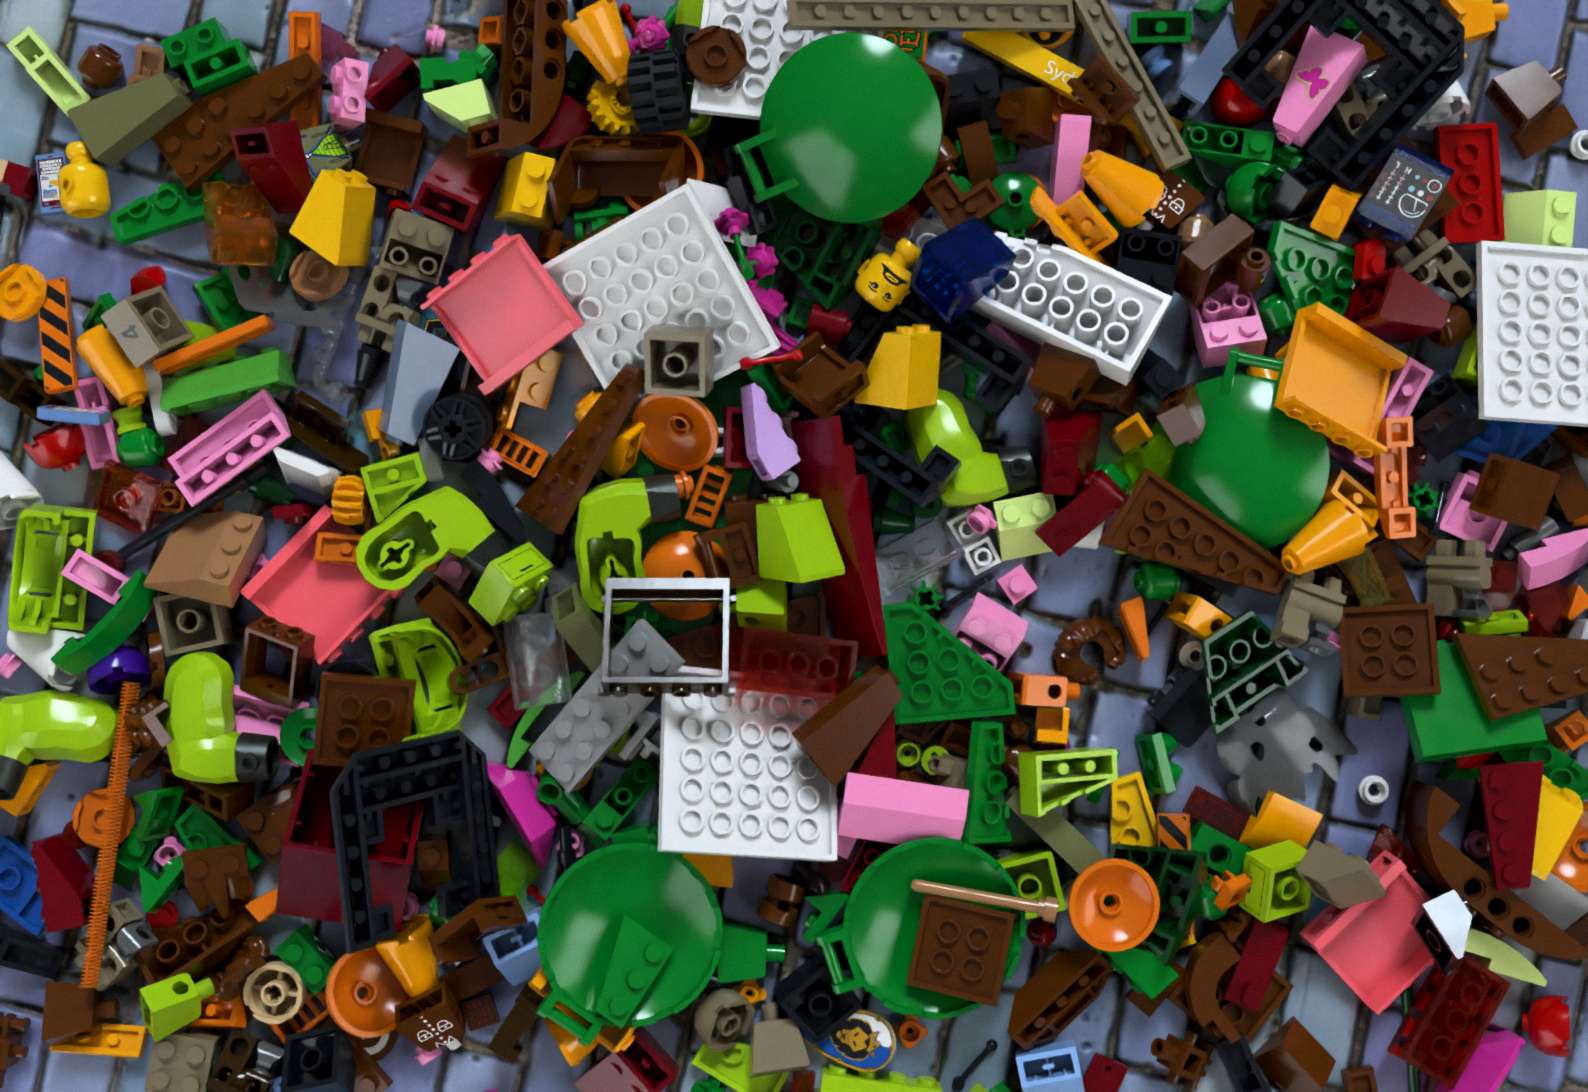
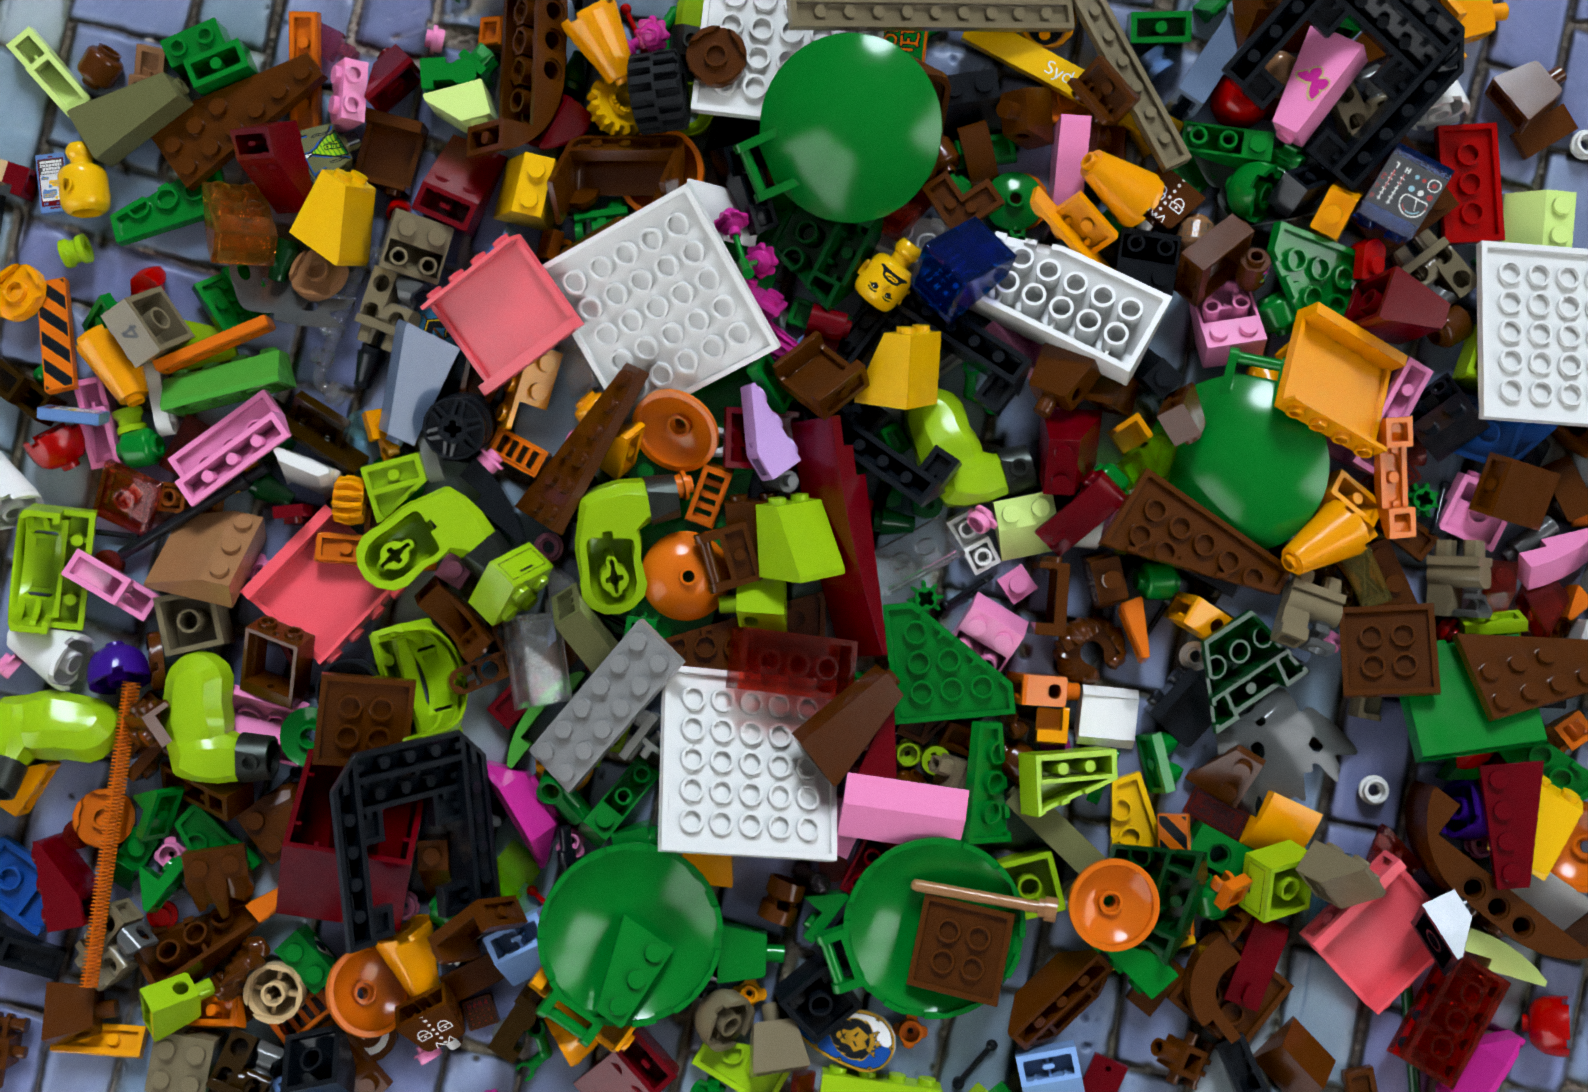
(75, 251): none -> lime wheel
(111, 629): green slope -> none
(116, 534): none -> black hinge
(544, 1053): none -> green arm
(549, 537): none -> bright pink plate
(665, 591): window -> none
(679, 360): dark tan brick -> none
(747, 363): red hinge -> none
(1041, 932): dark red plate -> none
(1056, 597): none -> reddish brown panel
(1104, 579): none -> reddish brown torso
(1106, 716): none -> white slope
(1228, 774): none -> reddish brown wing
(1469, 819): none -> dark purple cylinder

